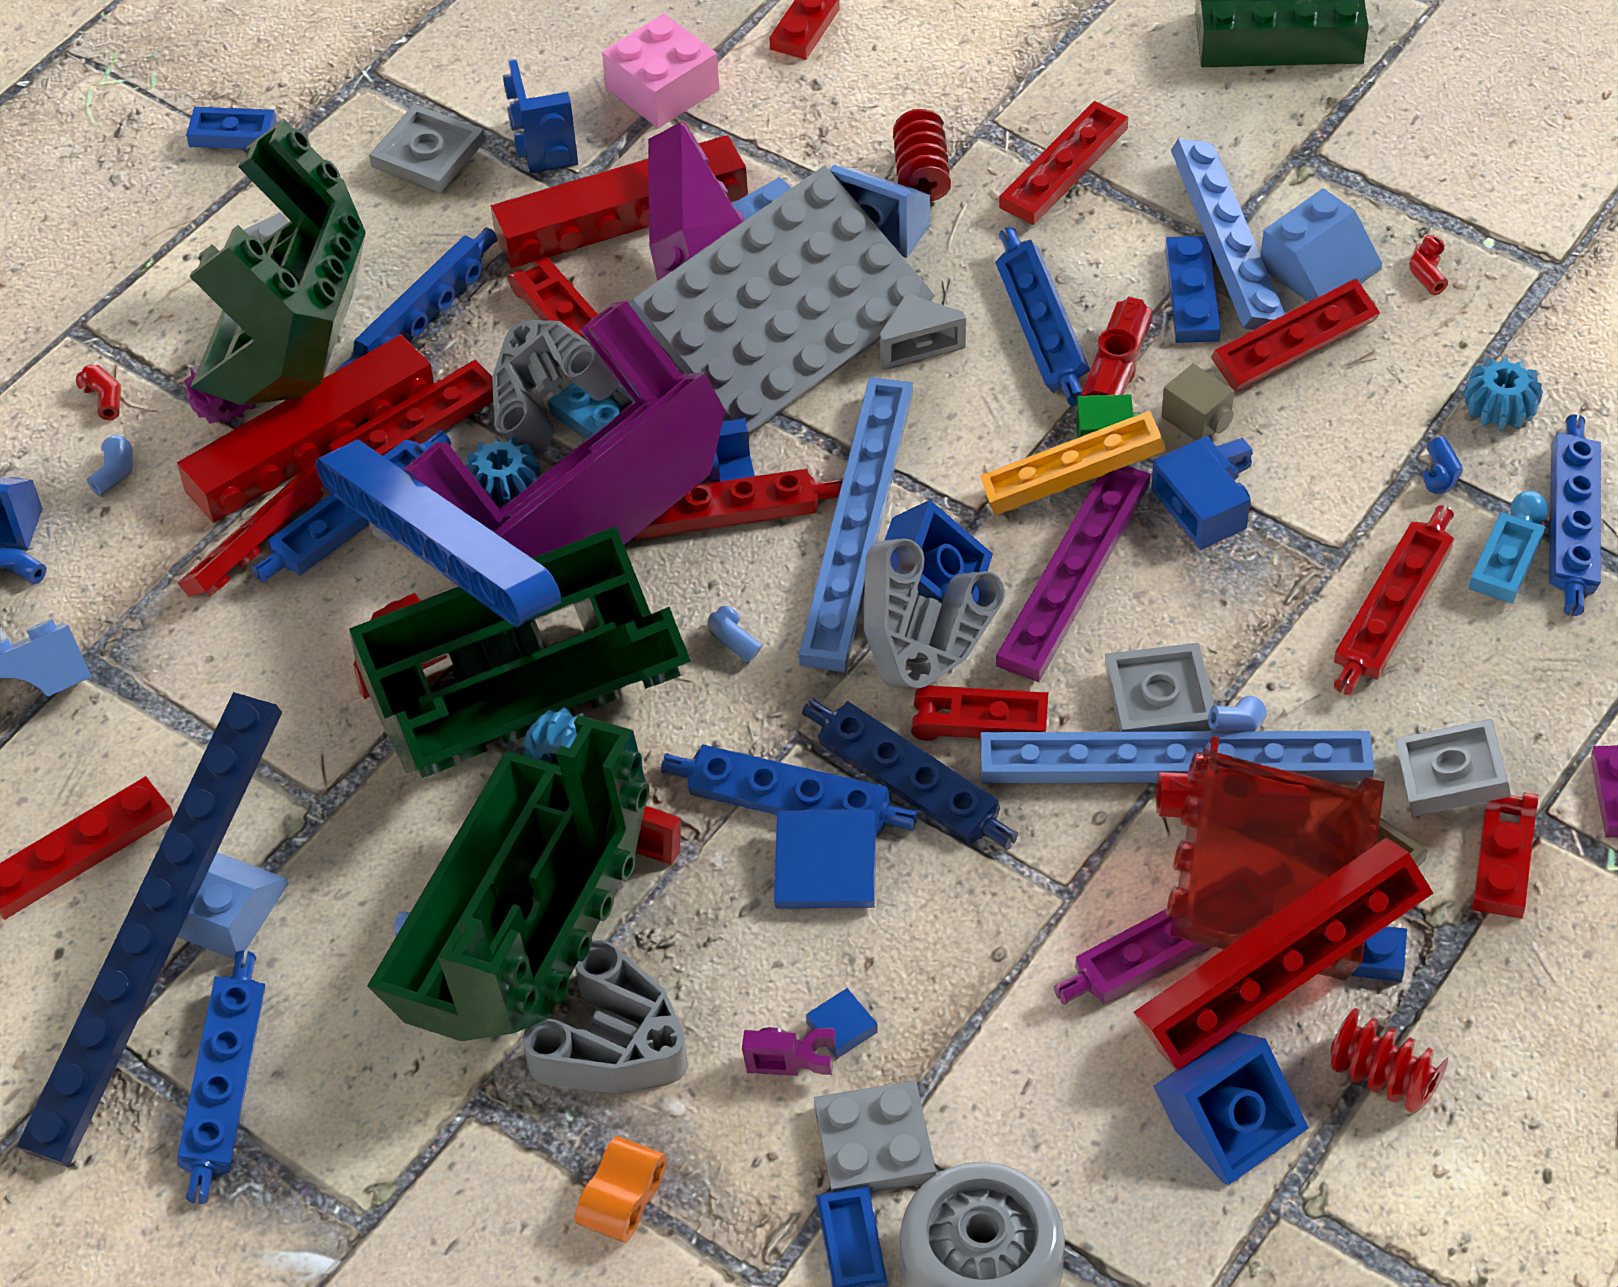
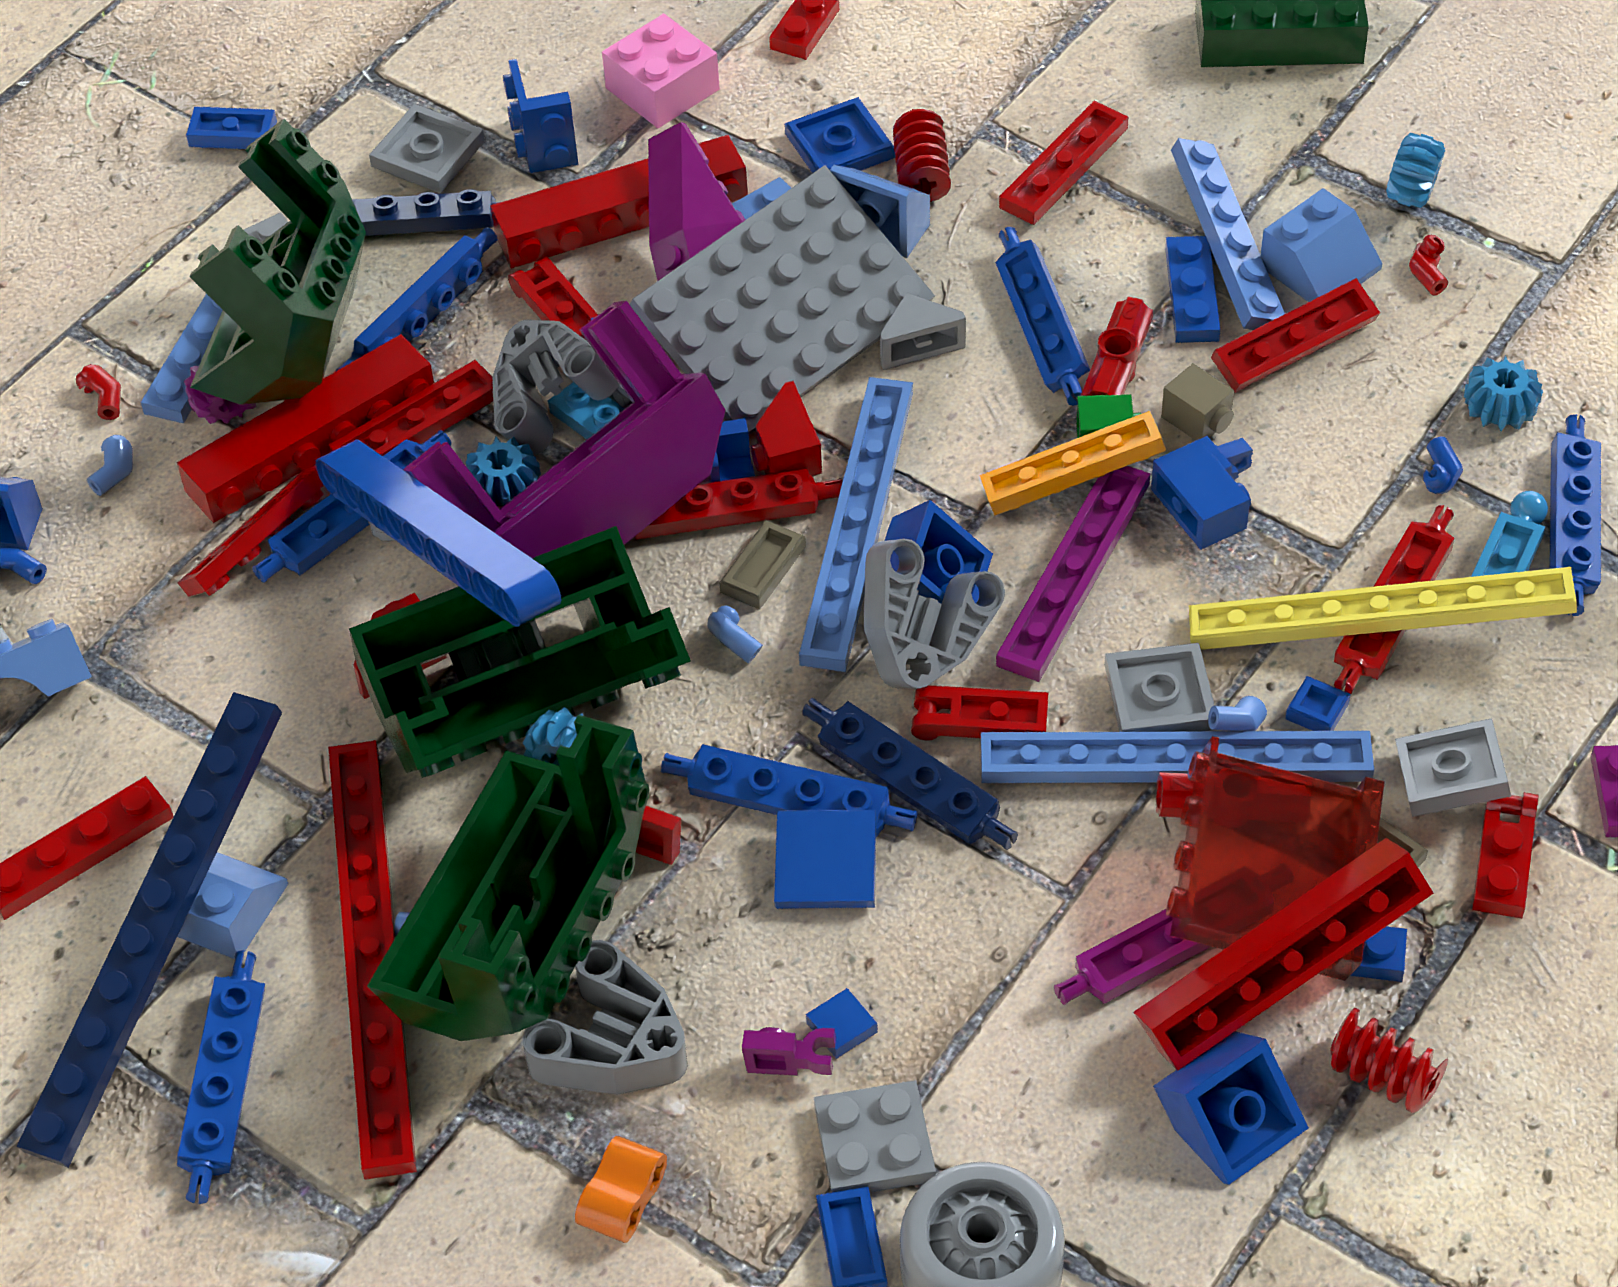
(167, 393): none -> medium blue plate
(368, 932): none -> red plate
(426, 212): none -> dark blue plate
(762, 564): none -> dark tan tile
(786, 436): none -> red slope
(840, 137): none -> blue tile
(1317, 705): none -> blue tile
(1383, 608): none -> light yellow tile
(1415, 170): none -> dark azure gear

